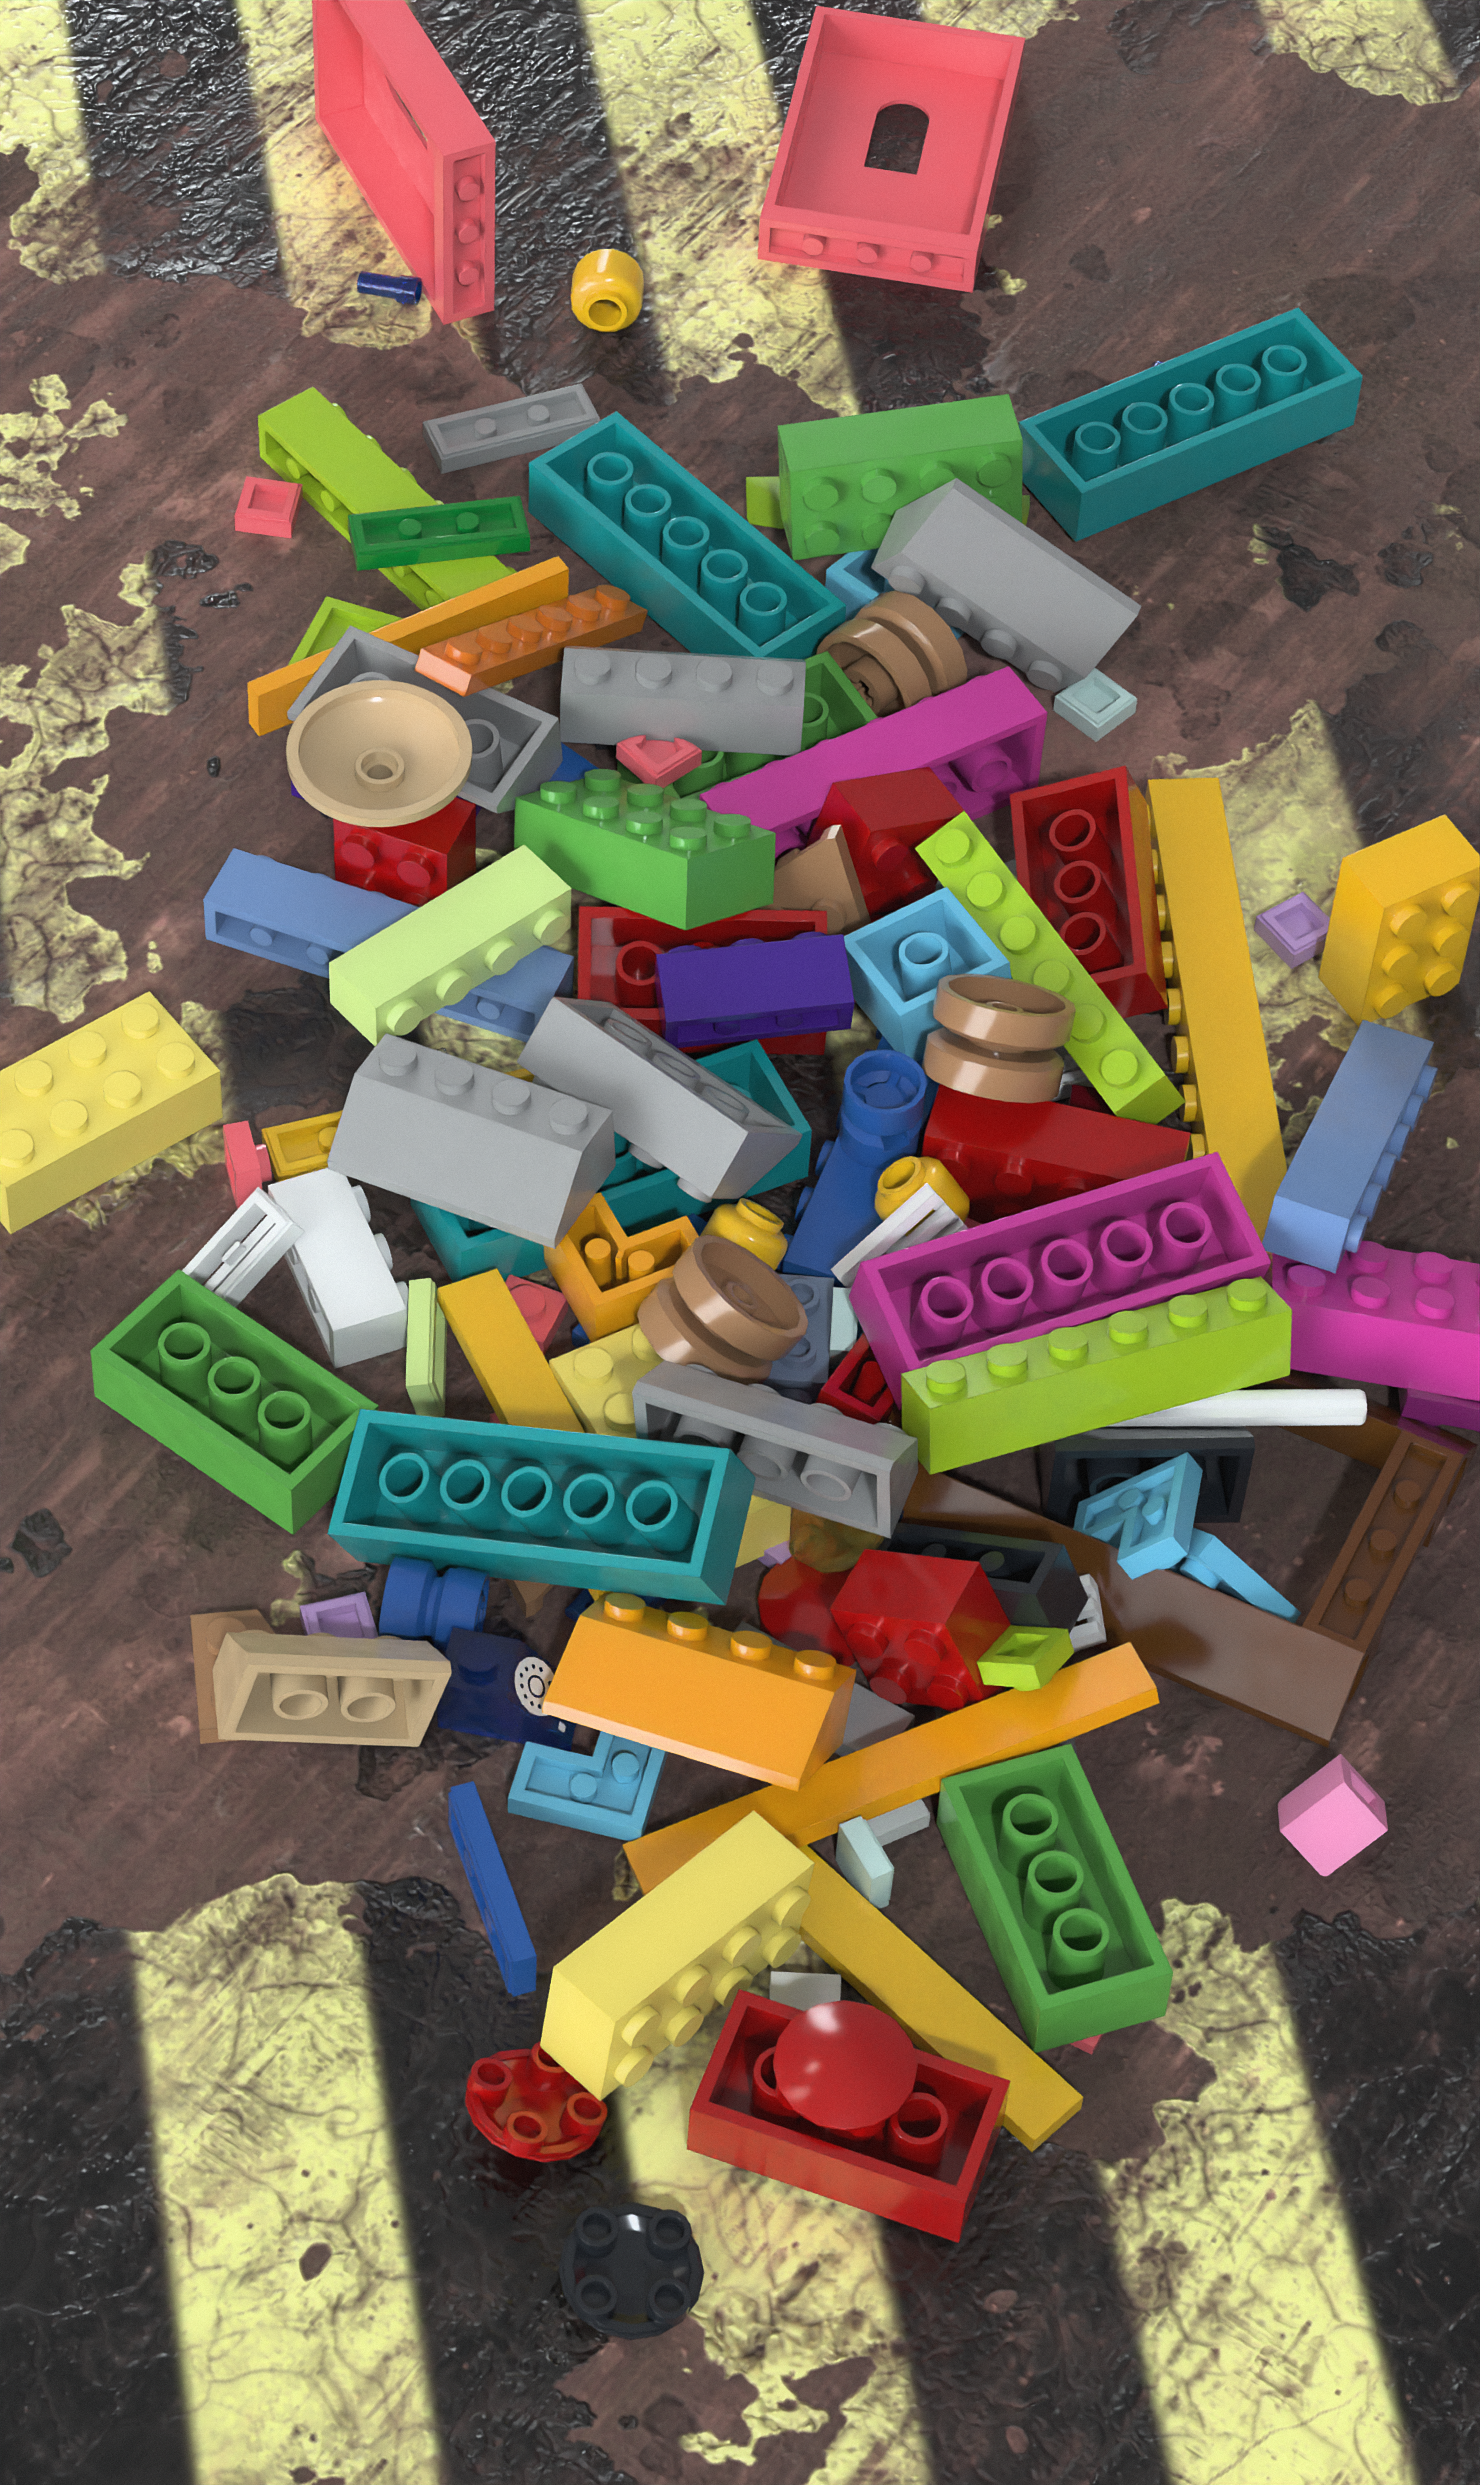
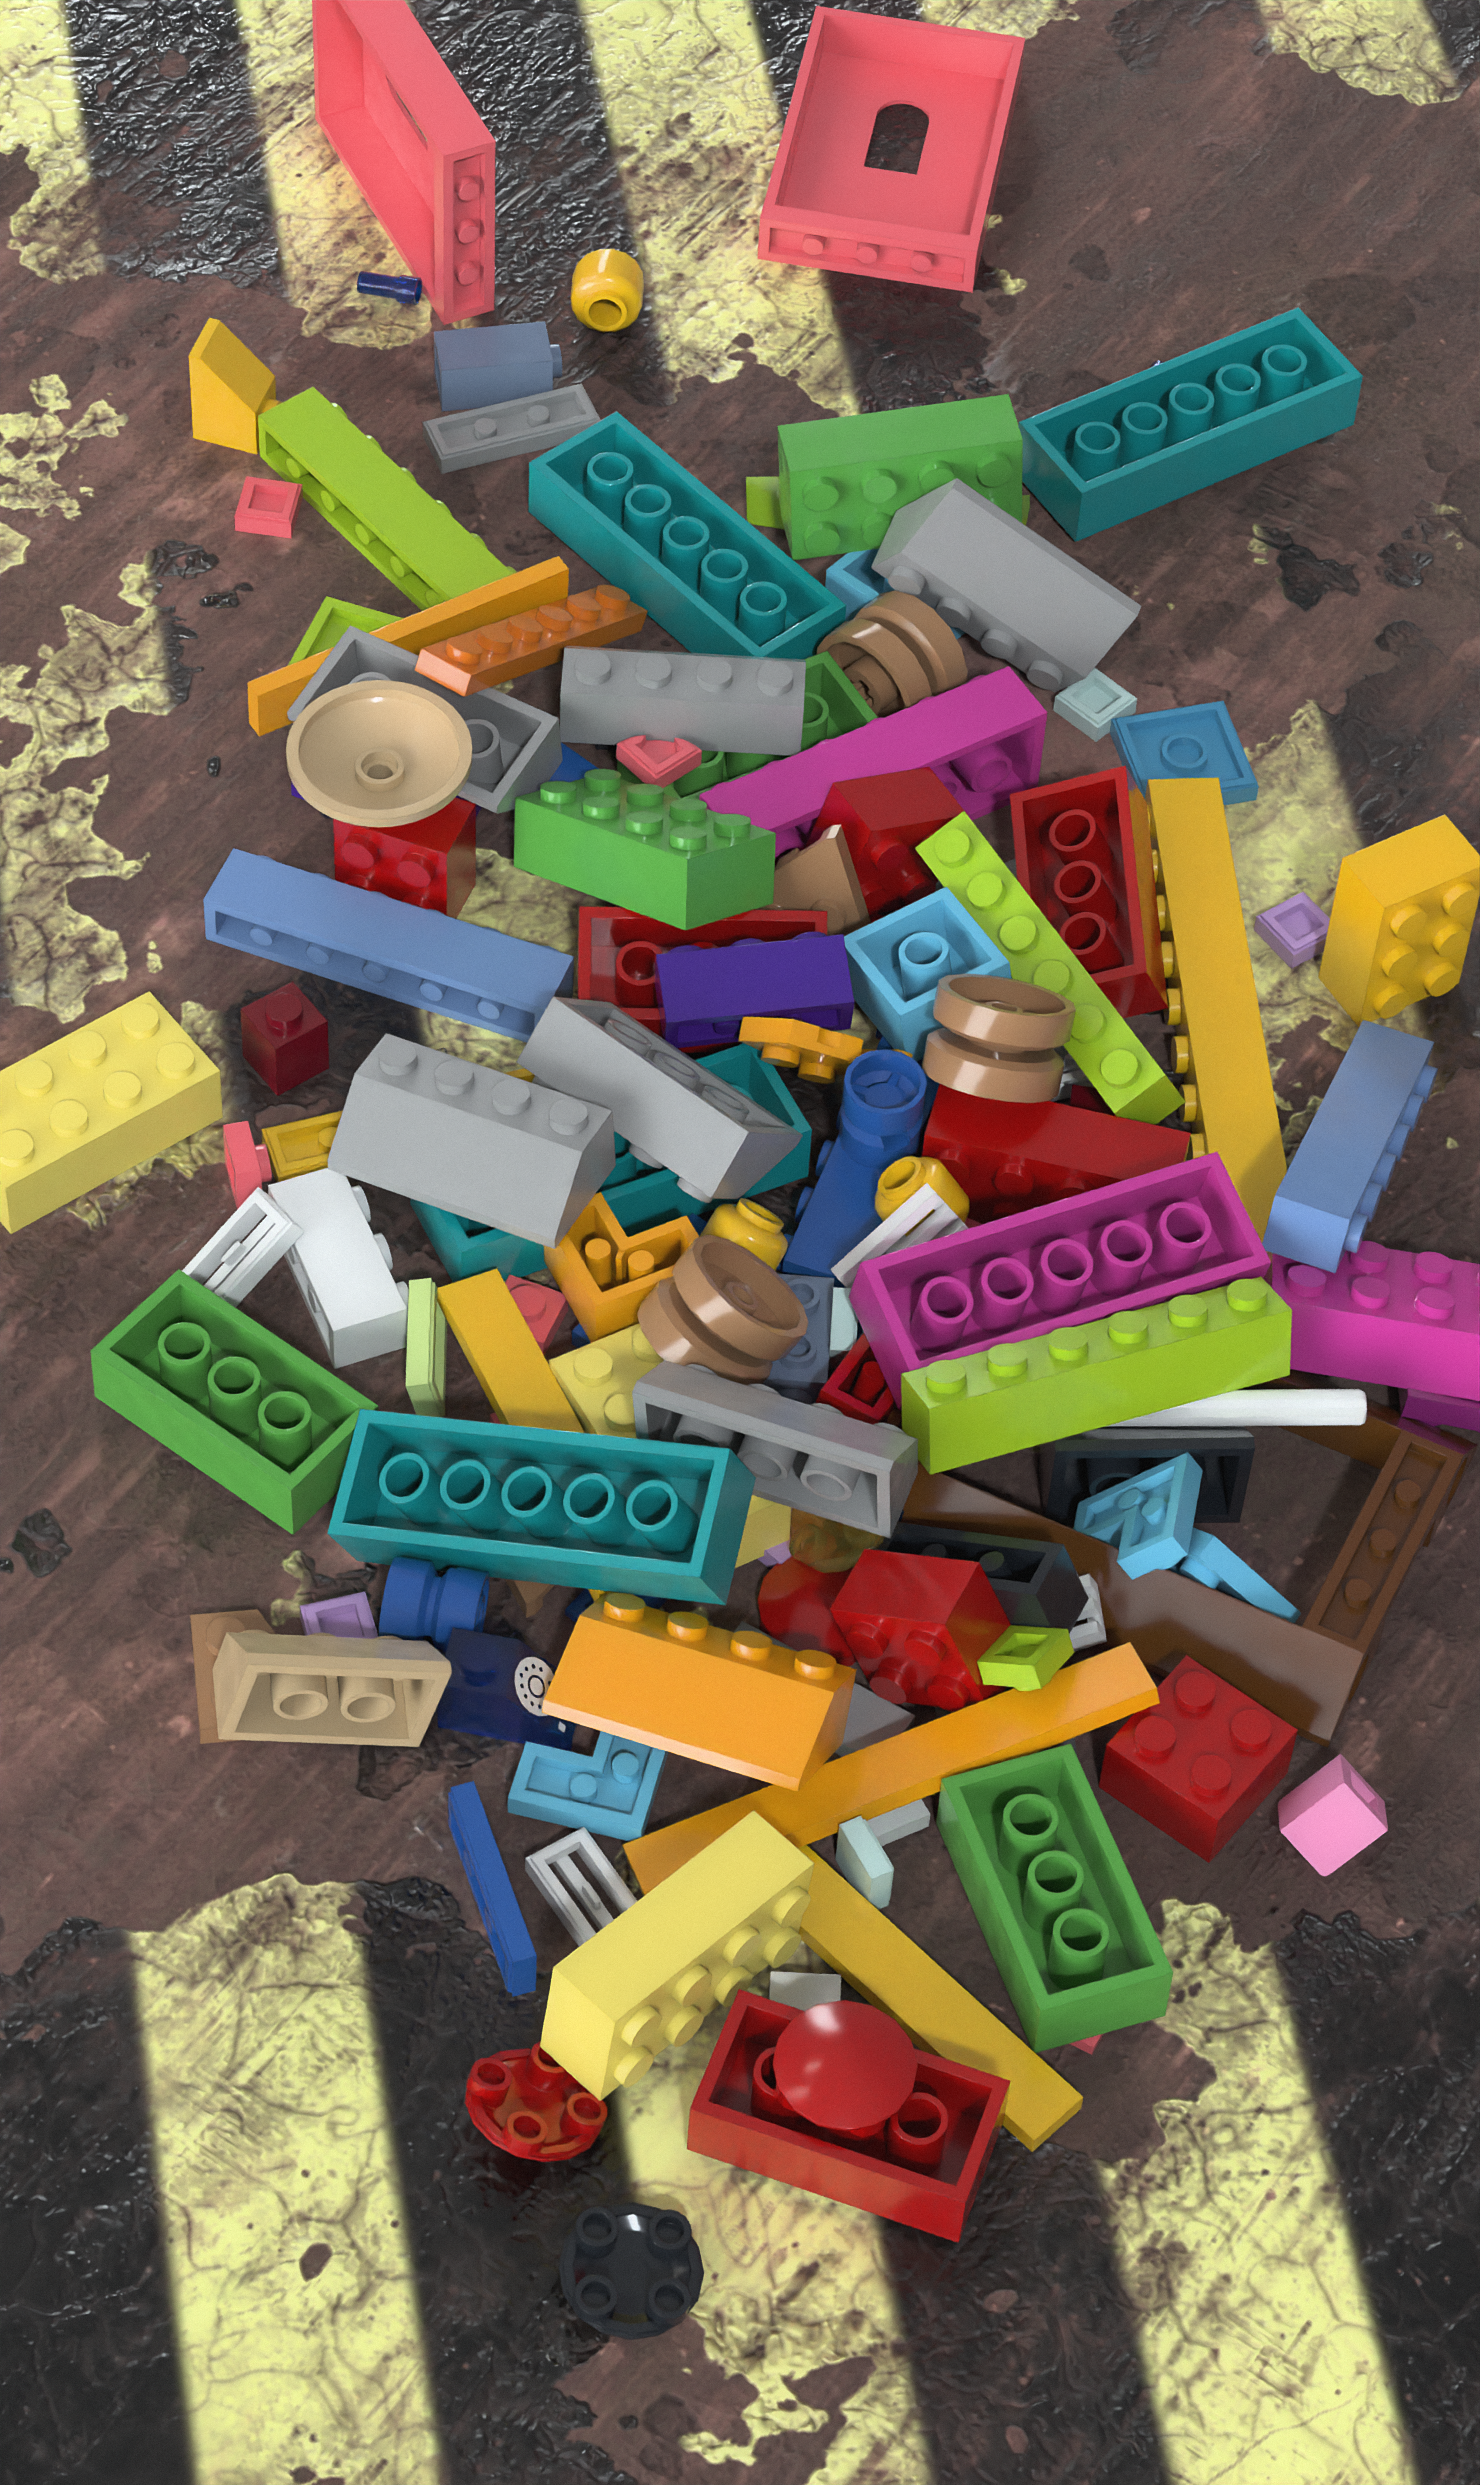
(228, 389): none -> yellow slope
(285, 1038): none -> dark red brick
(438, 533): green tile -> none
(450, 945): yellowish green brick -> none
(493, 364): none -> sand blue brick
(558, 1898): none -> white tile
(795, 1043): none -> light orange wing
(1185, 744): none -> dark azure tile
(1198, 1759): none -> red brick

